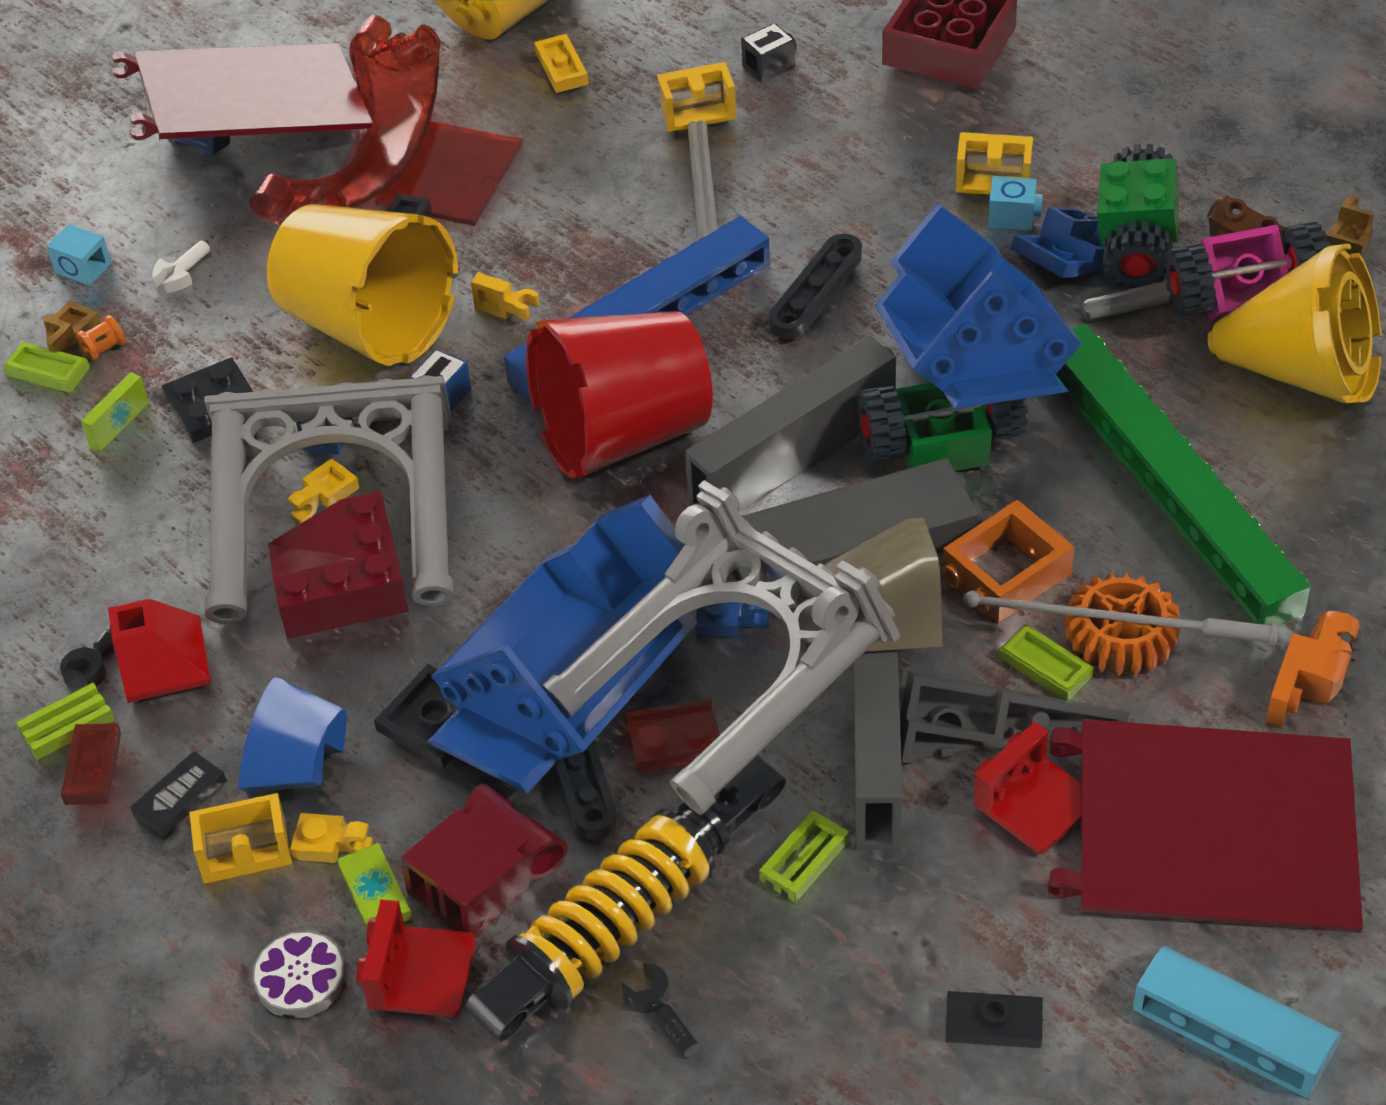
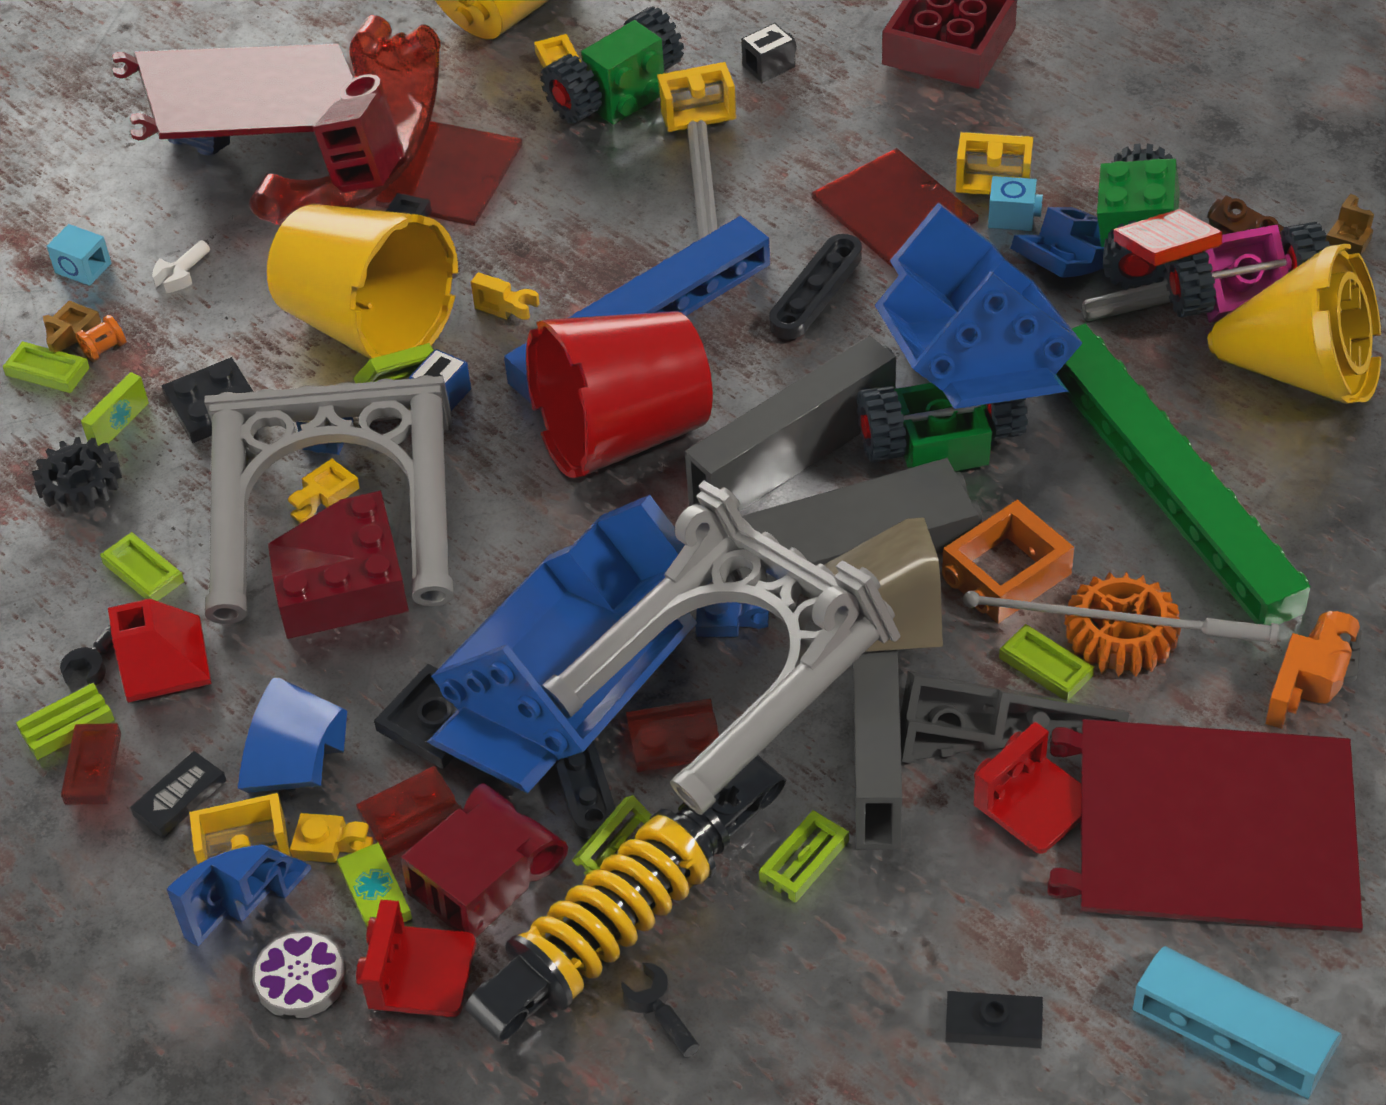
(77, 474): none -> black gear
(142, 567): none -> lime tile
(231, 886): none -> blue slope
(359, 136): none -> dark red piece
(394, 365): none -> lime tile
(407, 811): none -> clear red plate
(616, 71): none -> brick
(628, 804): none -> lime tile
(887, 202): none -> clear red piece
(1168, 237): none -> red tile

